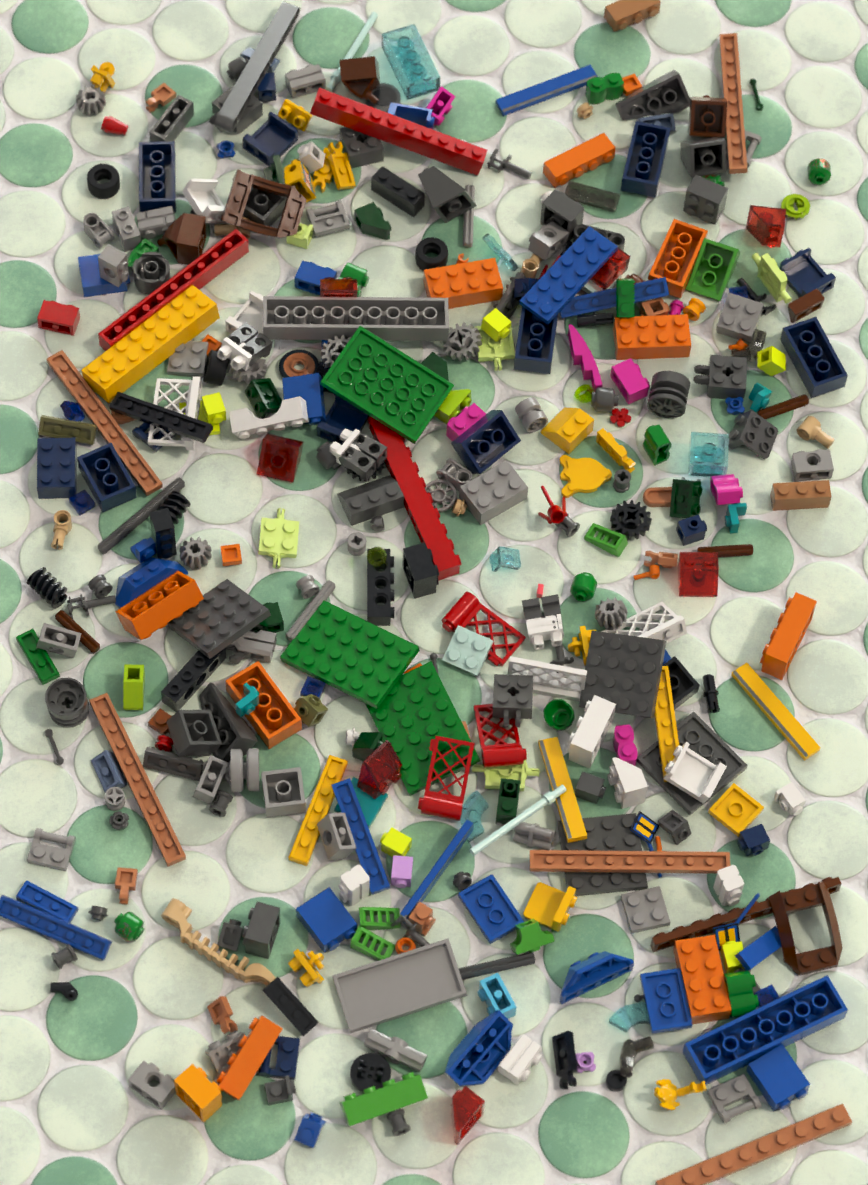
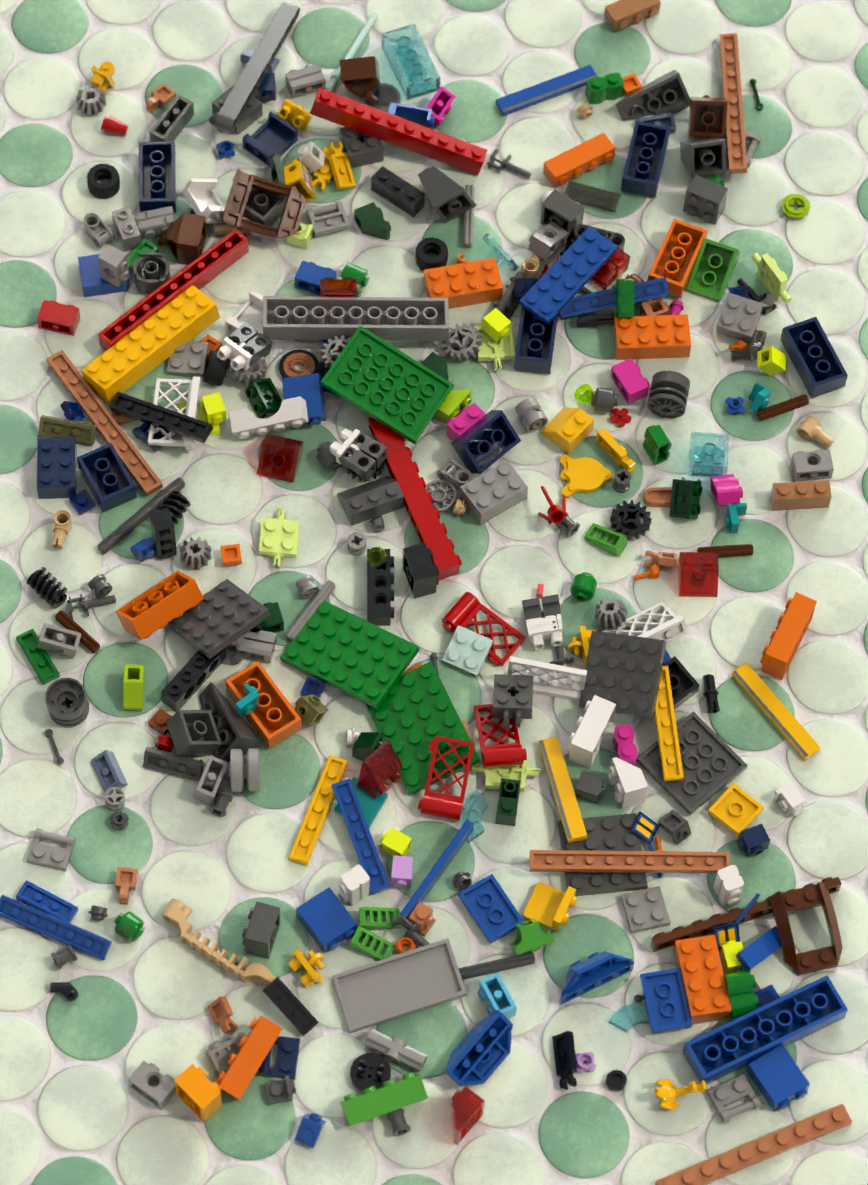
(137, 779): nougat plate -> none
(143, 578): blue wedge -> none
(231, 934): dark grey bracket -> none
(236, 67): dark grey head -> none
(283, 792): light grey brick -> none
(336, 836): light grey brick -> none
(340, 417): dark blue panel -> none
(505, 558): clear light blue bracket -> none
(520, 1059): white brick -> none
(533, 835): light grey piece -> none
(547, 799): light aqua bar -> none
(559, 714): green hair -> none
(582, 356): dark pink slope -> none
(629, 1051): clear smoke arm -> none
(691, 530): dark blue brick -> none
(693, 773): white panel -> none
(694, 309): light orange wheel -> none
(724, 376): dark grey hinge -> none
(753, 433): dark grey bracket -> none
(766, 224): clear red slope -> none
(805, 274): dark blue panel -> none
(805, 305): reddish brown slope -> none
(819, 171): green head -> none

